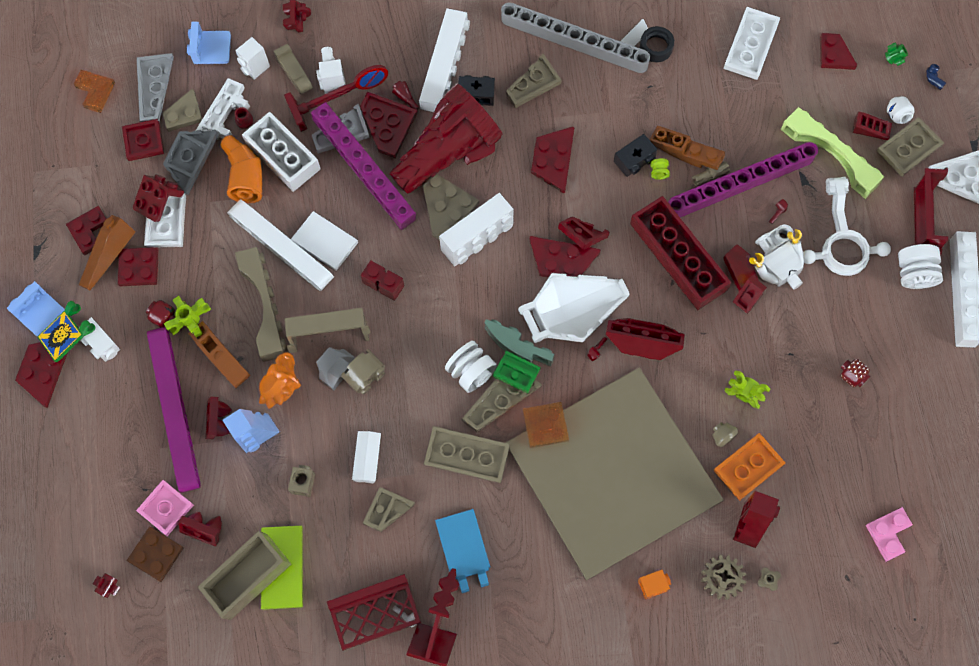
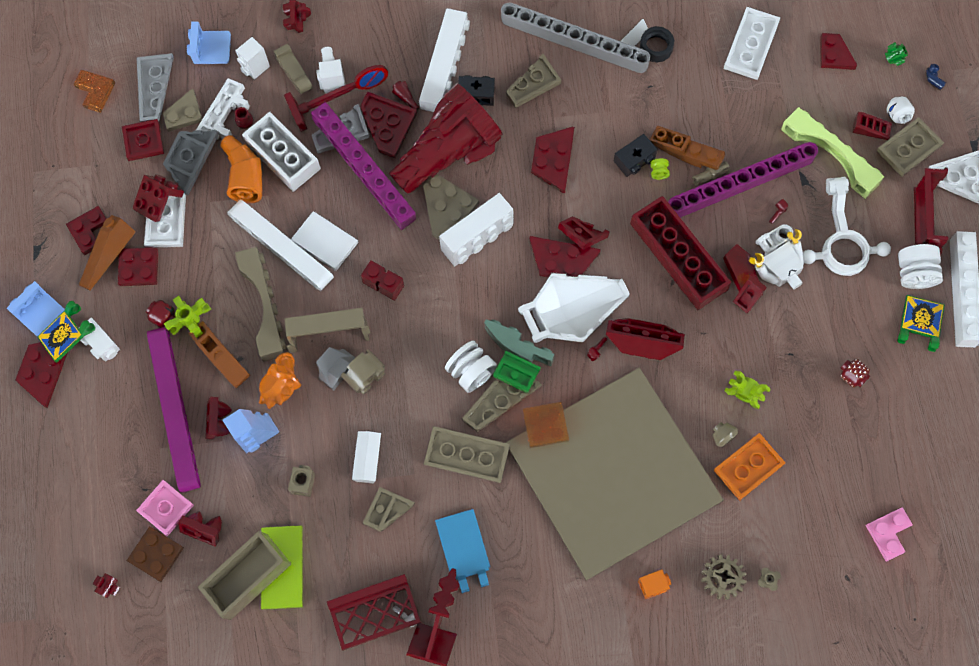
(755, 518): dark red wedge -> none
(921, 318): none -> flag

